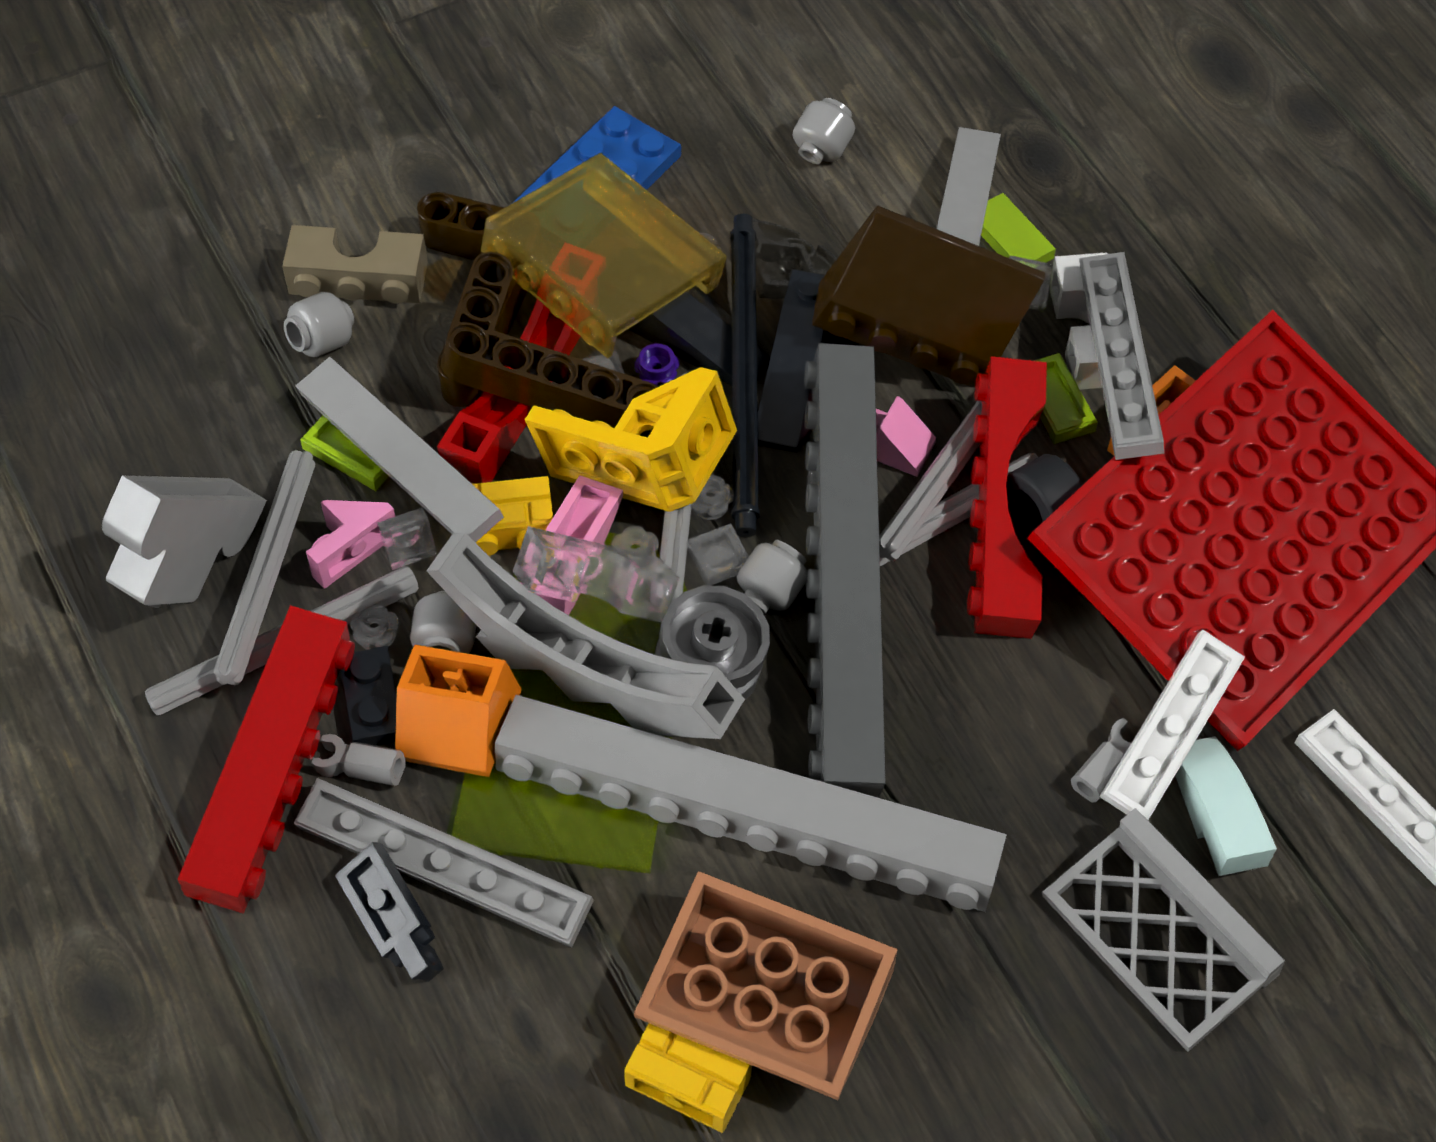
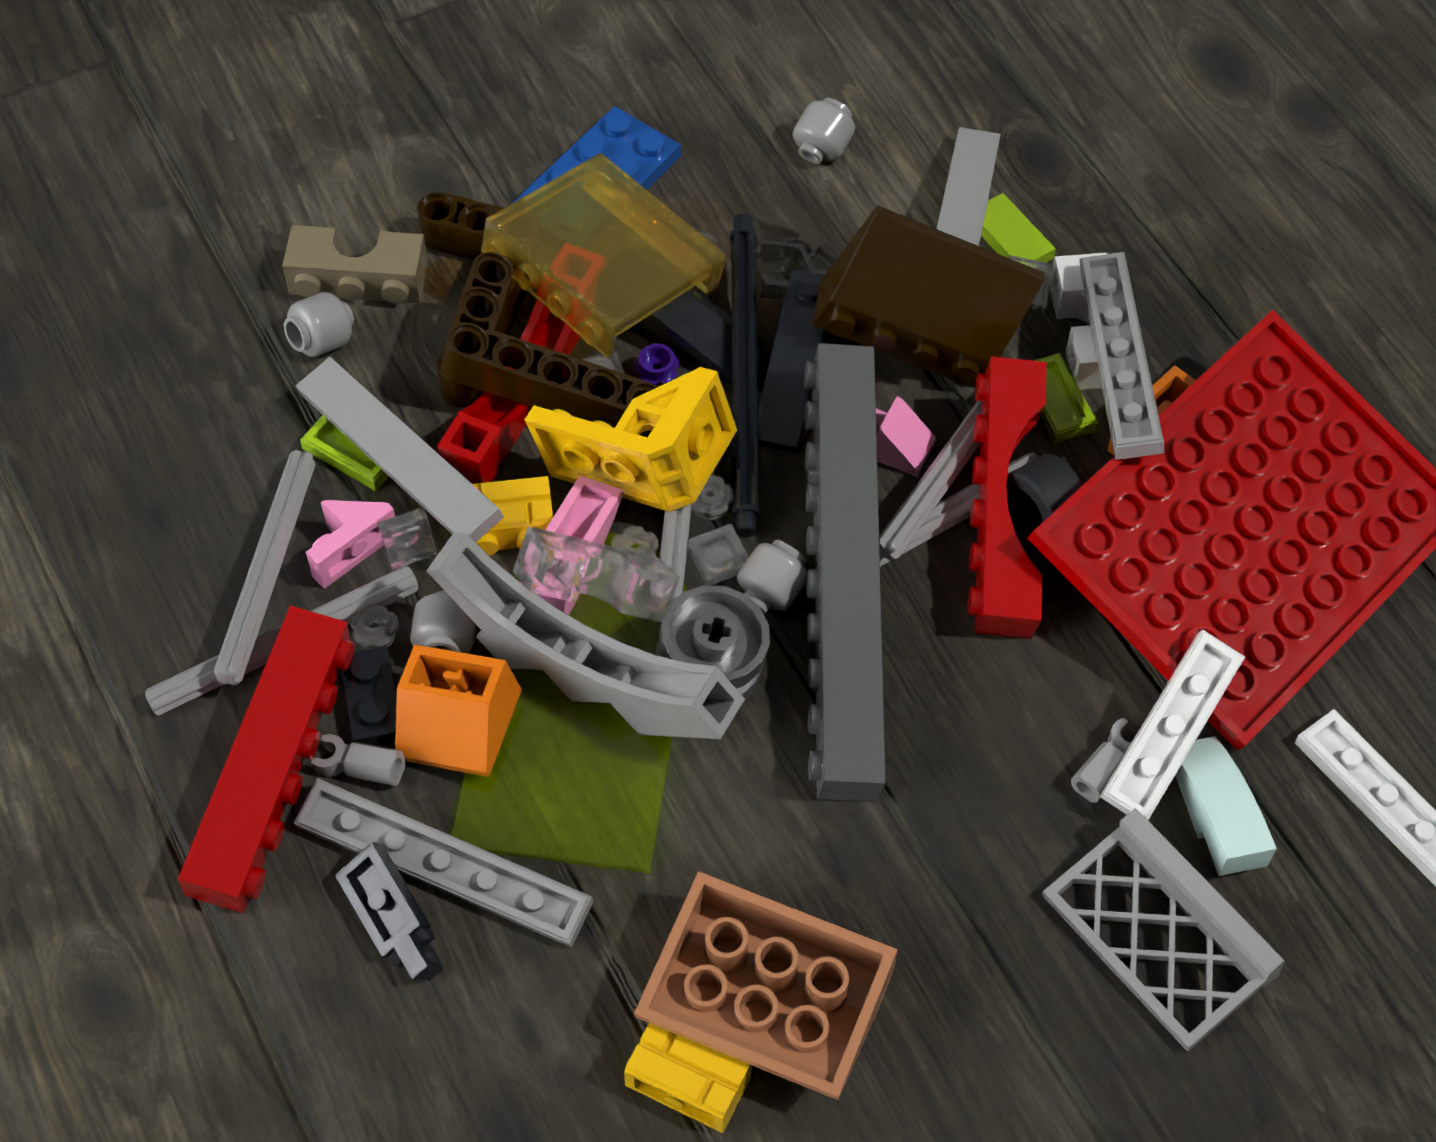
(173, 533): light grey brick -> none
(750, 803): light grey brick -> none

